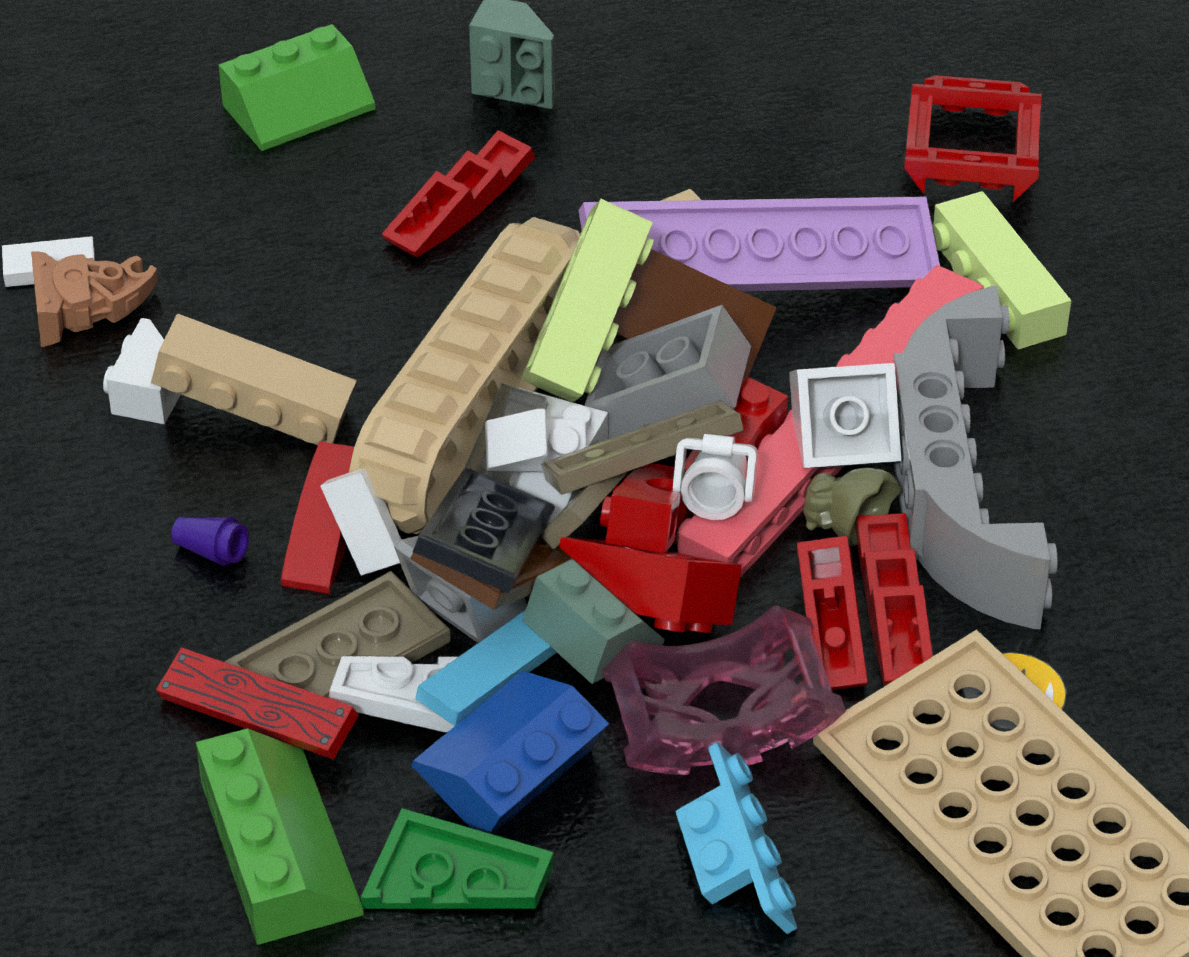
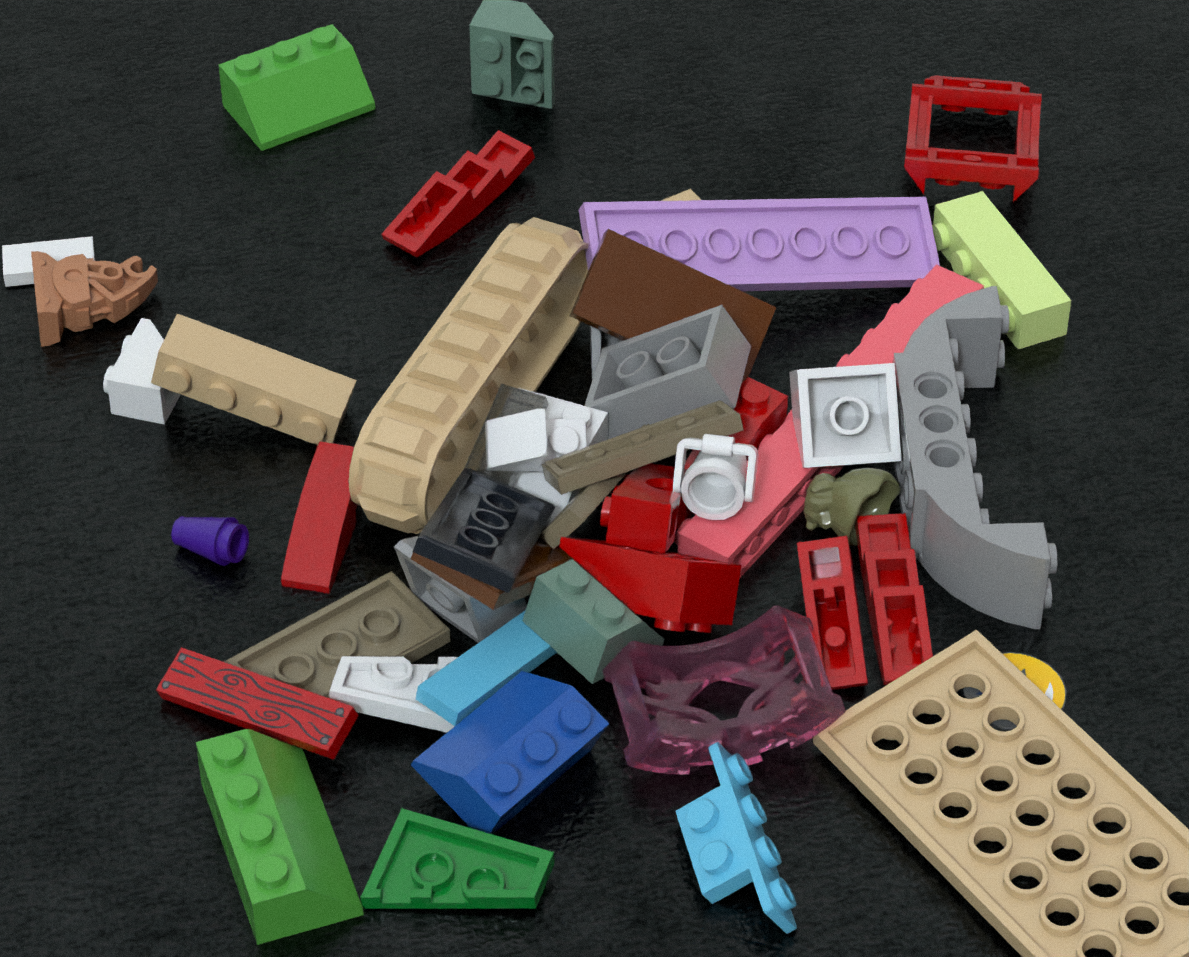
(362, 520): white tile -> none
(587, 302): yellowish green brick -> none

